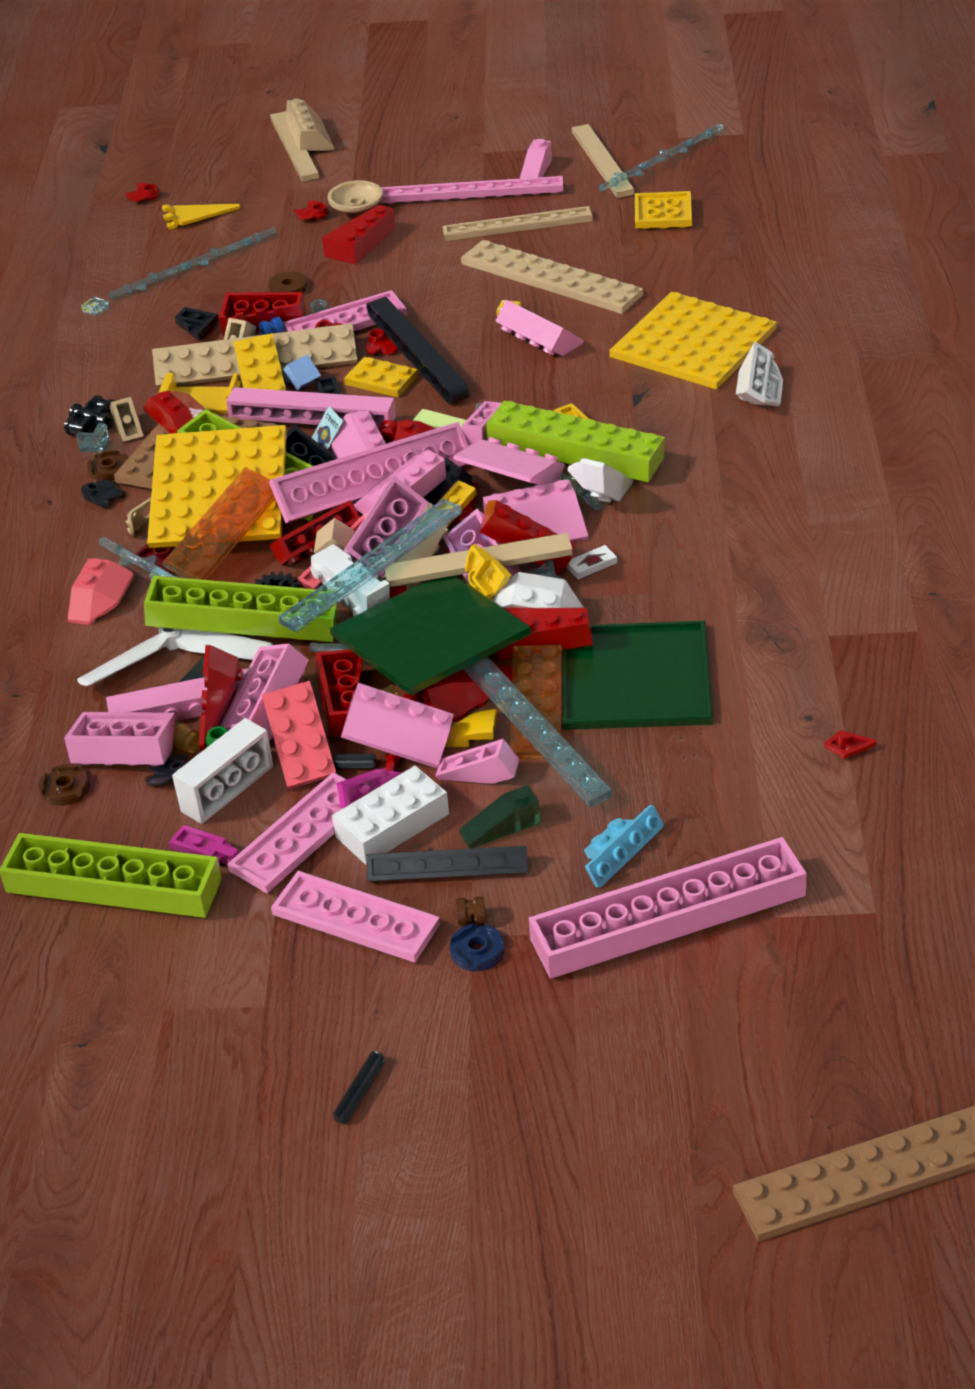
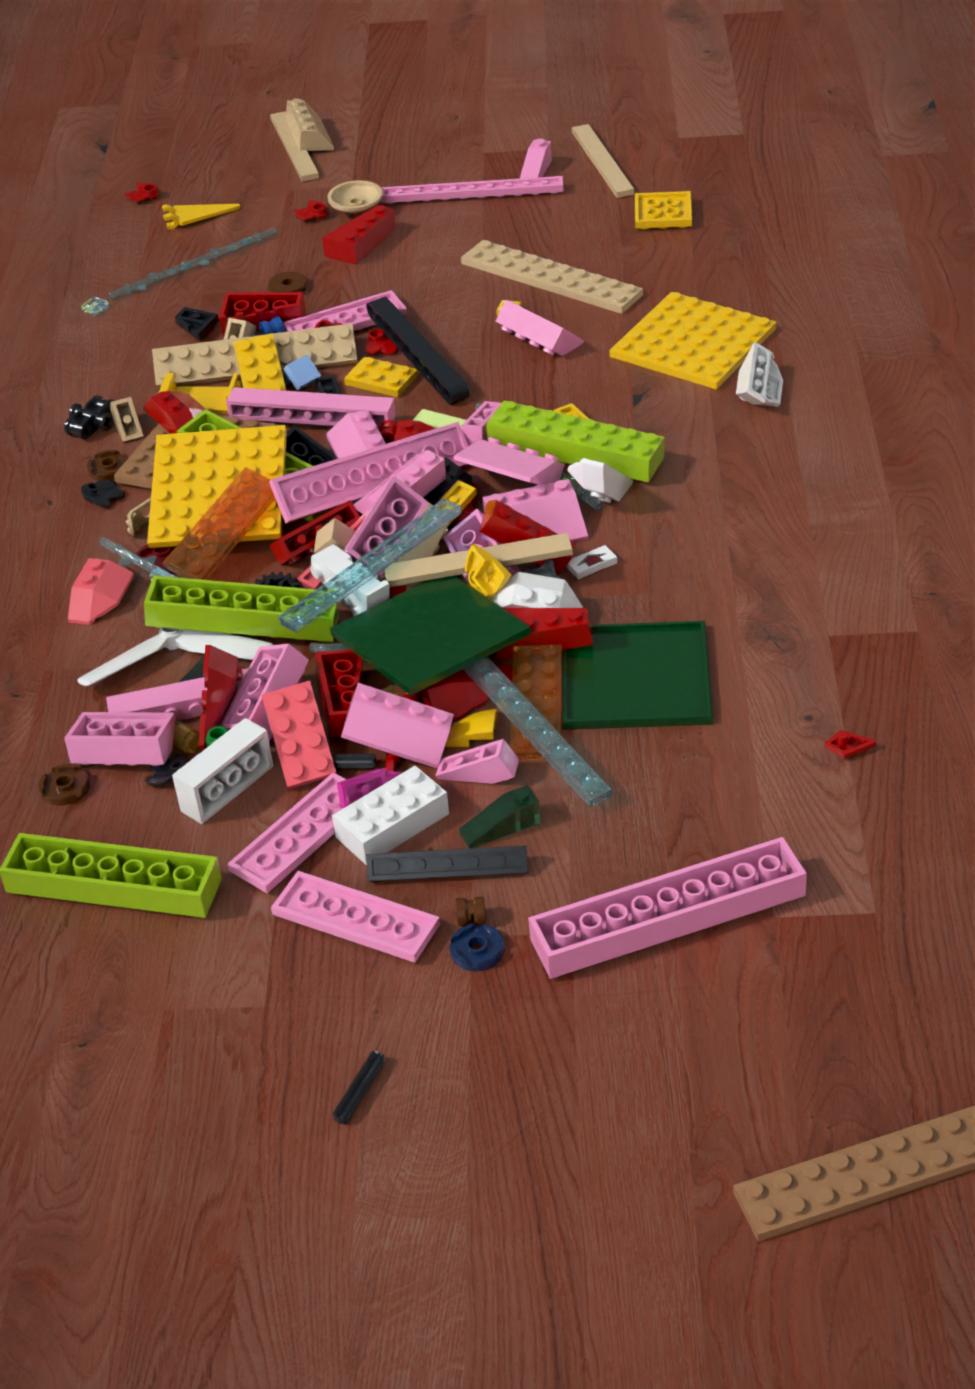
(95, 441): clear light blue panel -> none
(202, 843): dark pink hinge -> none
(318, 305): clear light blue bush -> none
(327, 428): clear light blue sticker -> none
(517, 223): tan tile -> none
(620, 843): medium azure bracket -> none
(664, 154): clear light blue plant -> none

